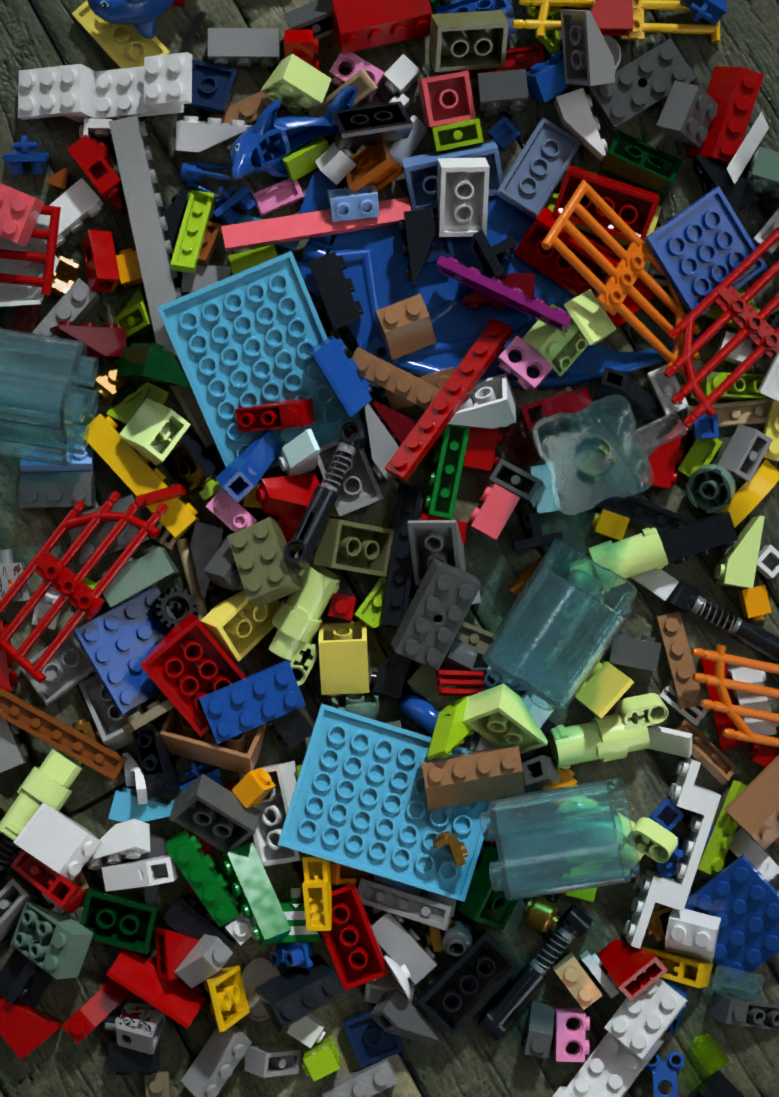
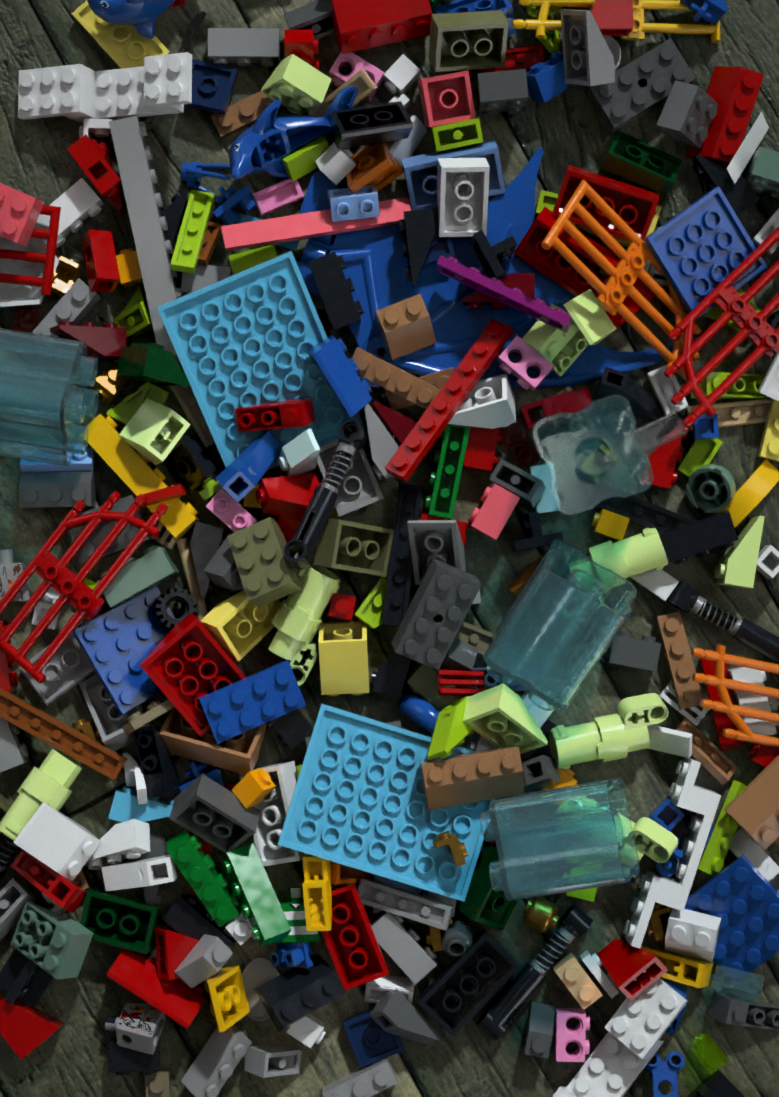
(16, 159): blue hips -> none
(60, 180): dark orange slope -> none
(95, 1010): red slope -> none
(202, 135): white slope -> none
(321, 1059): lime brick -> none
(362, 704): sand green cylinder -> none
(400, 974): white dish -> none
(503, 133): blue plate -> none
(538, 168): sand blue tile -> none
(578, 119): white slope -> none
(603, 689): light yellow slope -> none
(740, 353): white brick -> none
(745, 452): light grey brick -> none
(755, 602): light orange brick -> none

